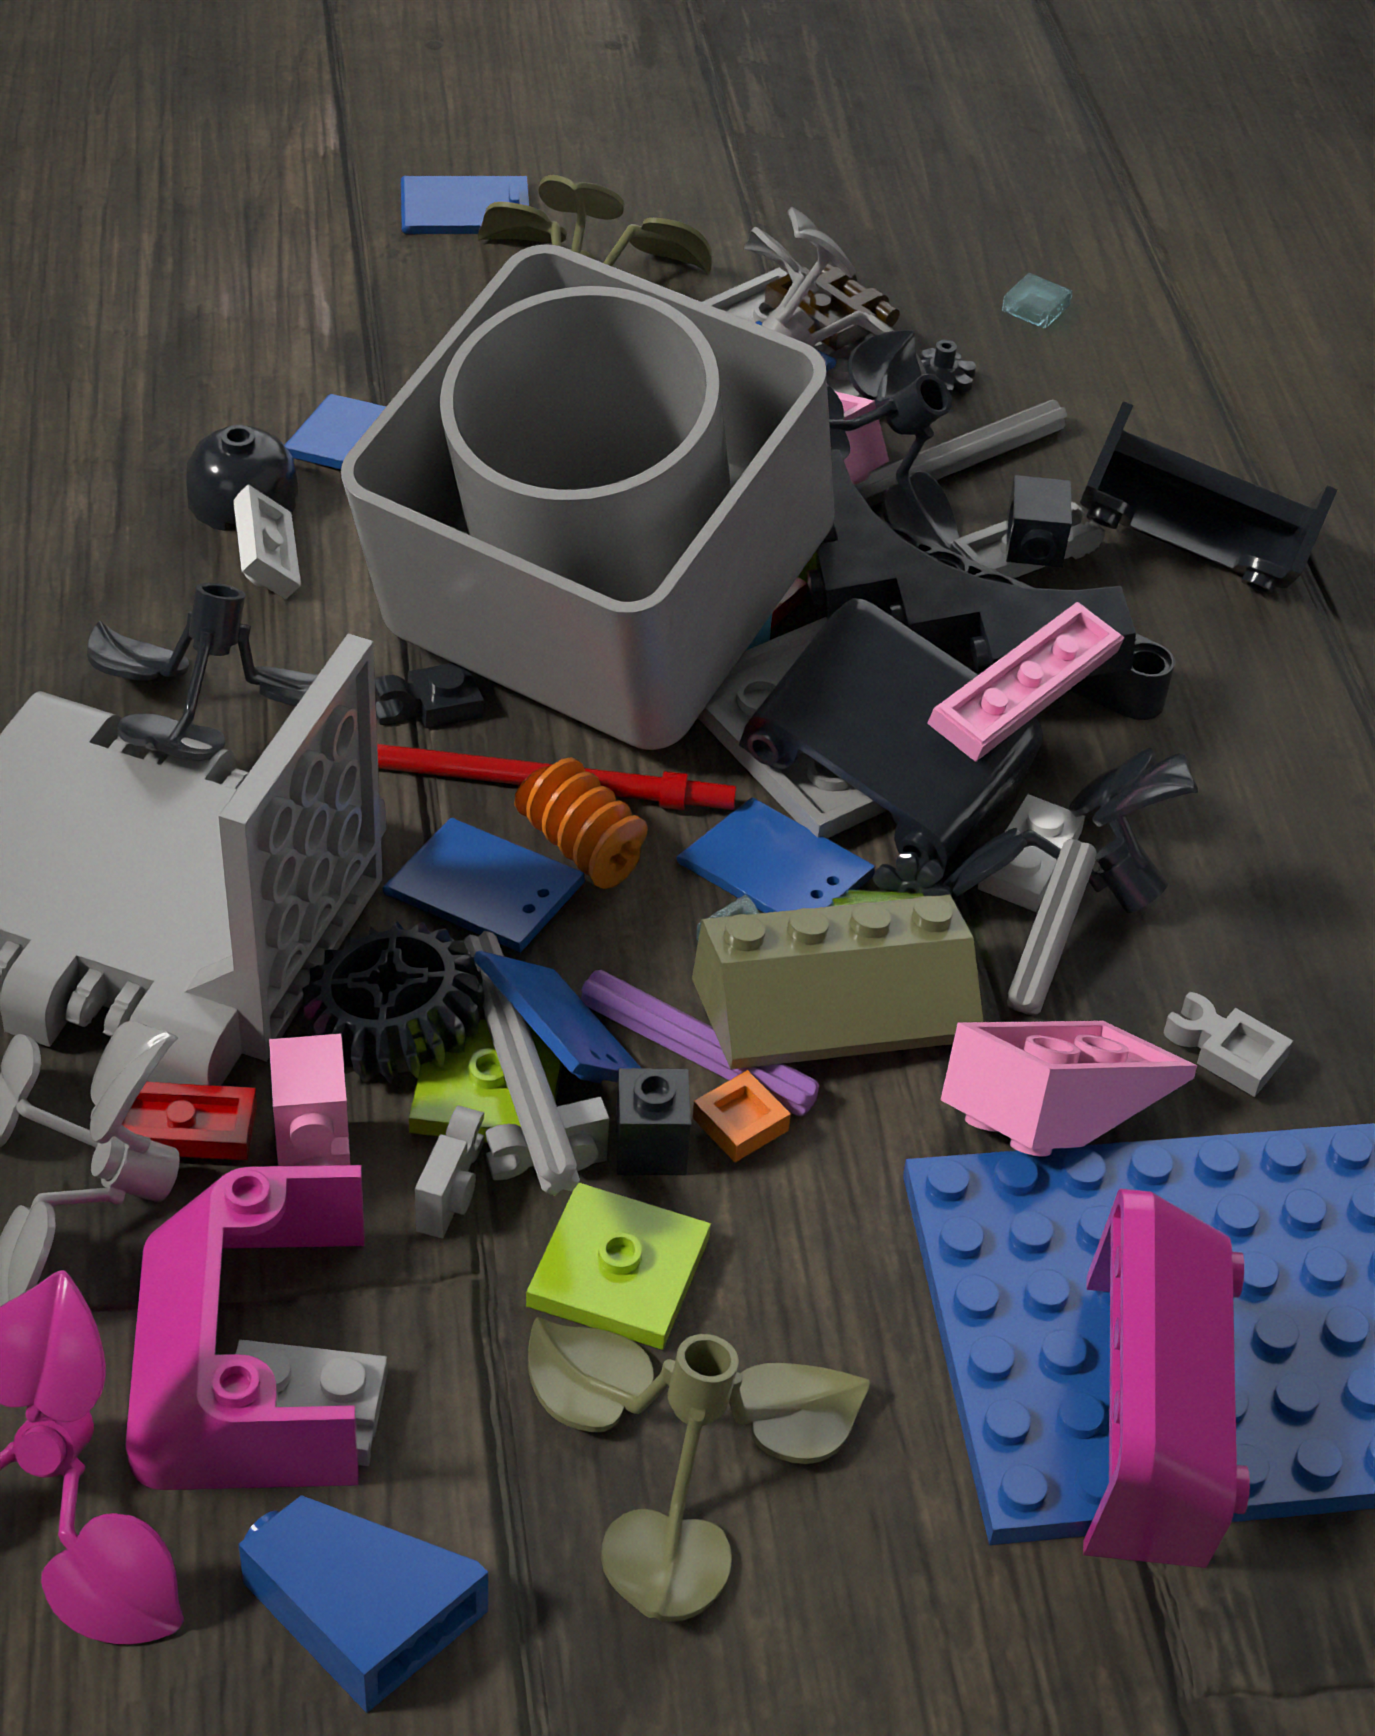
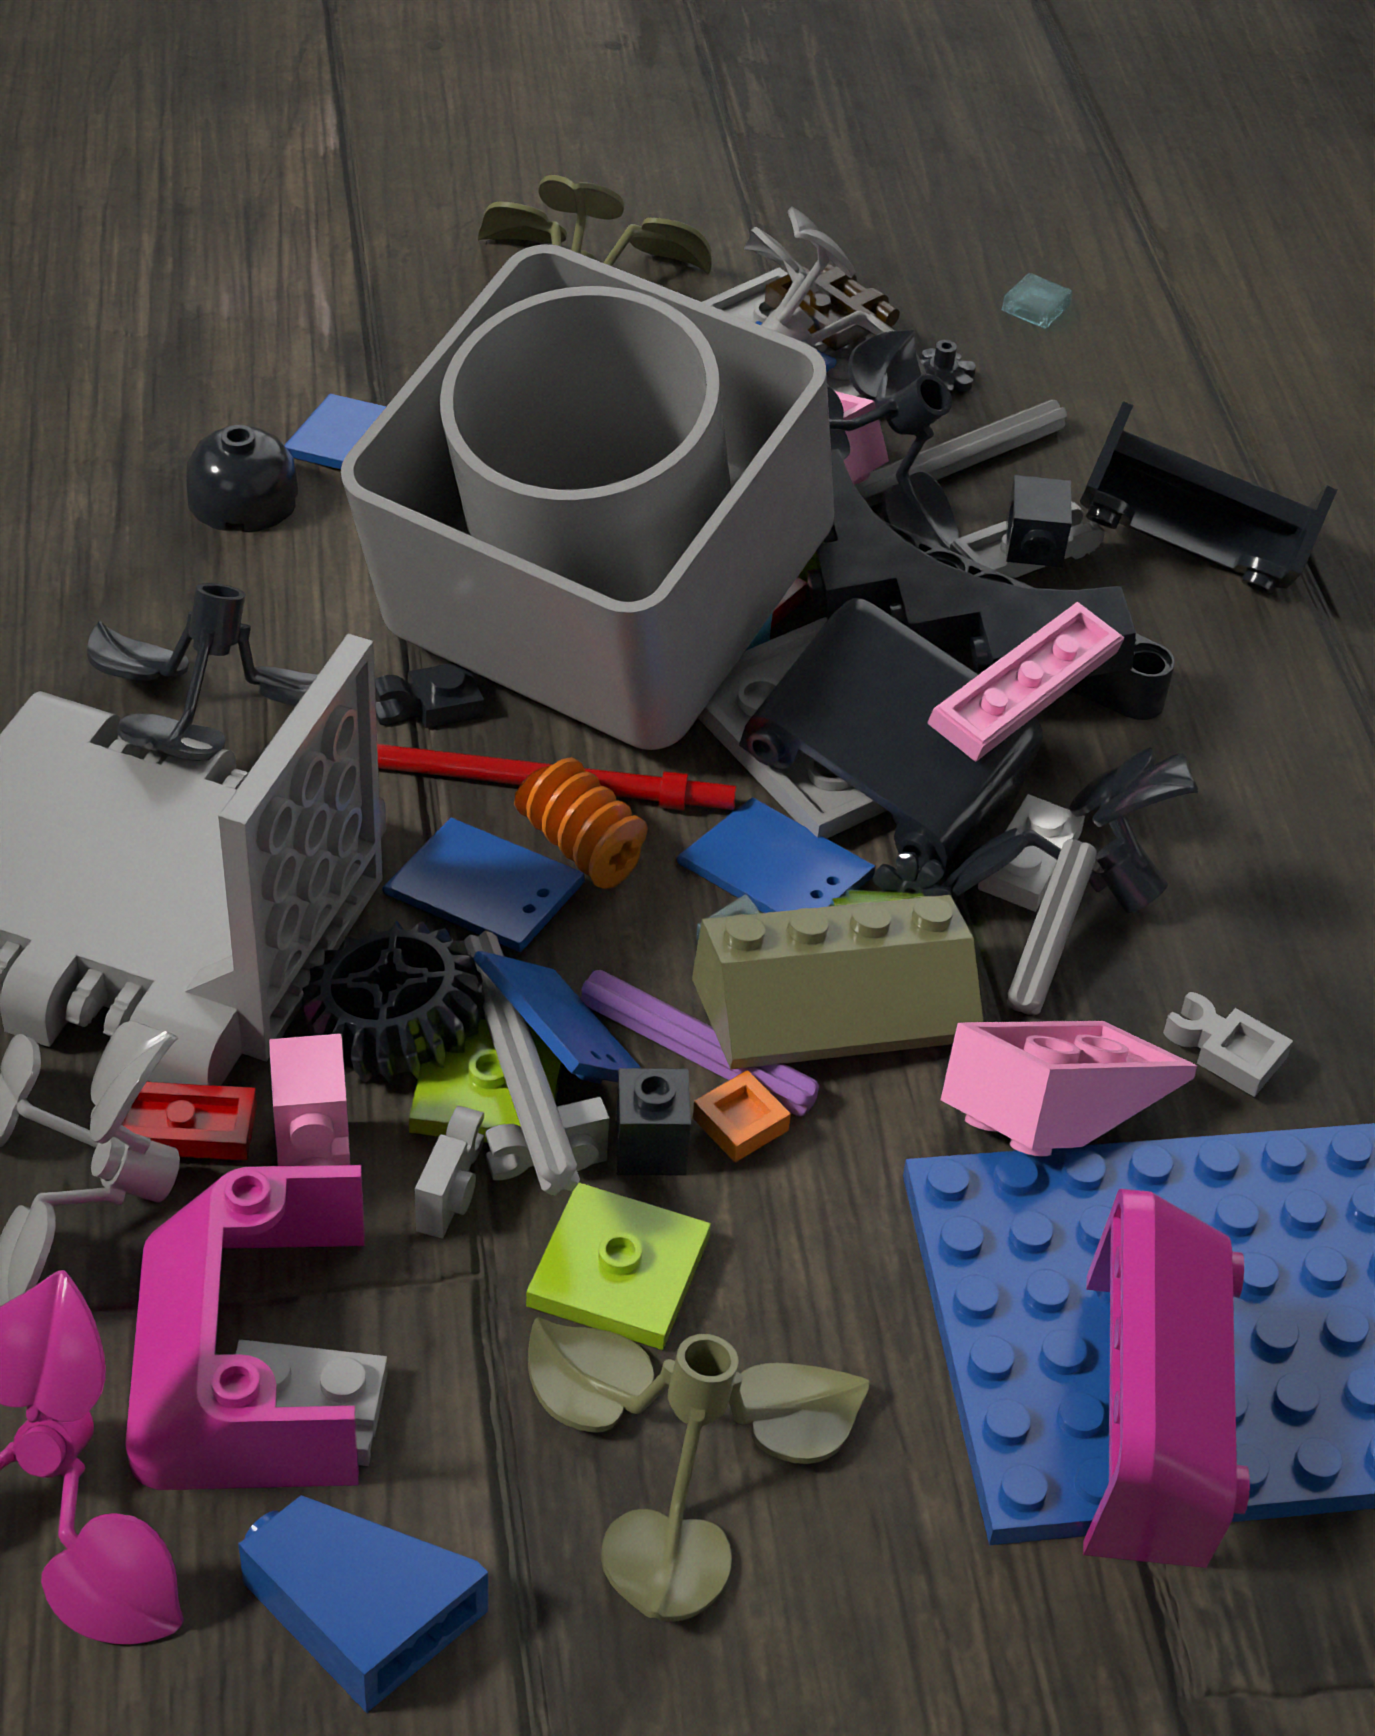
(266, 542): white plate -> none
(455, 202): container -> none

